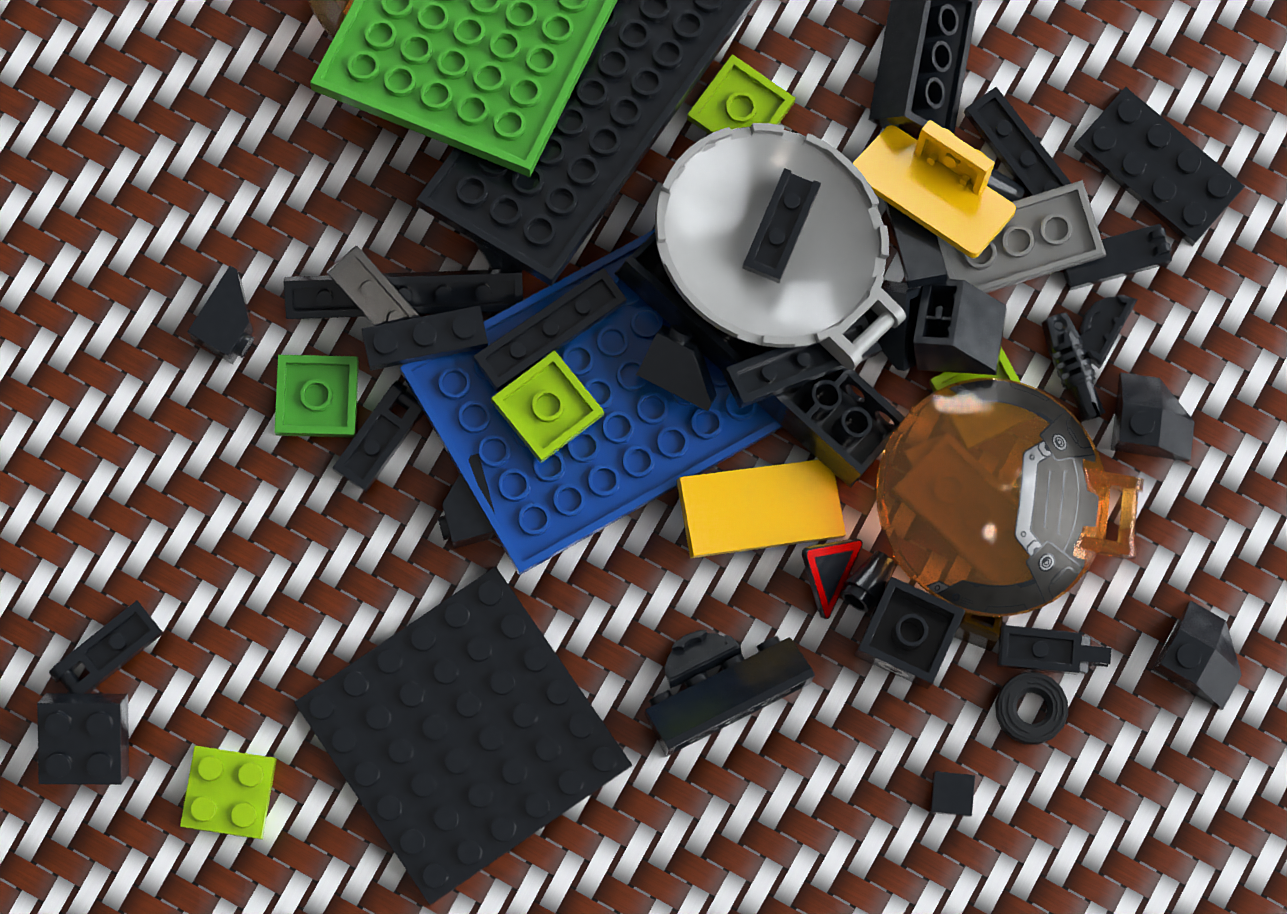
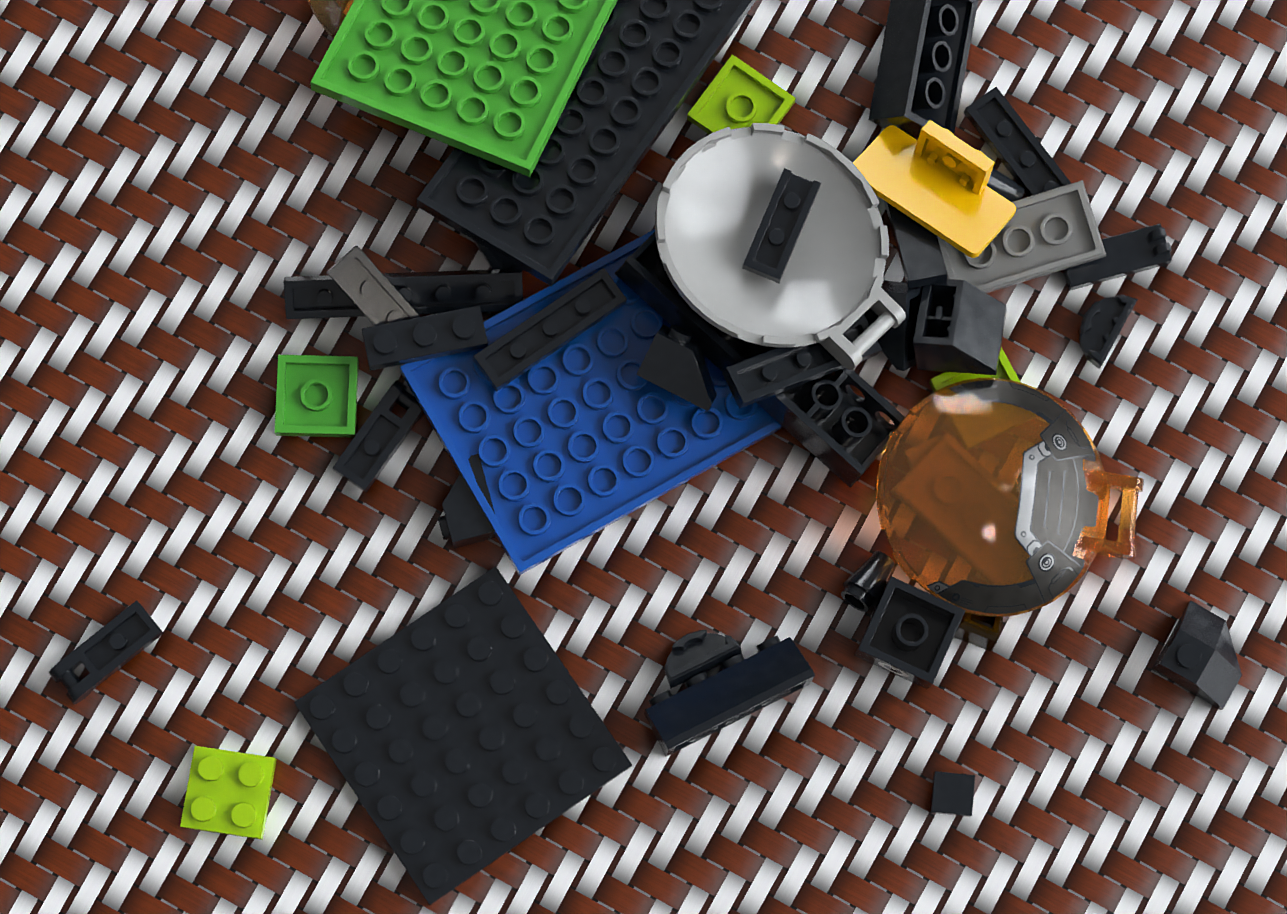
(83, 738): black brick -> none
(225, 320): black slope -> none
(547, 406): lime plate -> none
(760, 508): yellow tile -> none
(827, 569): piece -> none
(1007, 711): black tyre -> none
(1049, 650): black hinge -> none
(1072, 364): black hinge -> none
(1150, 420): black slope -> none
(1159, 166): black plate -> none

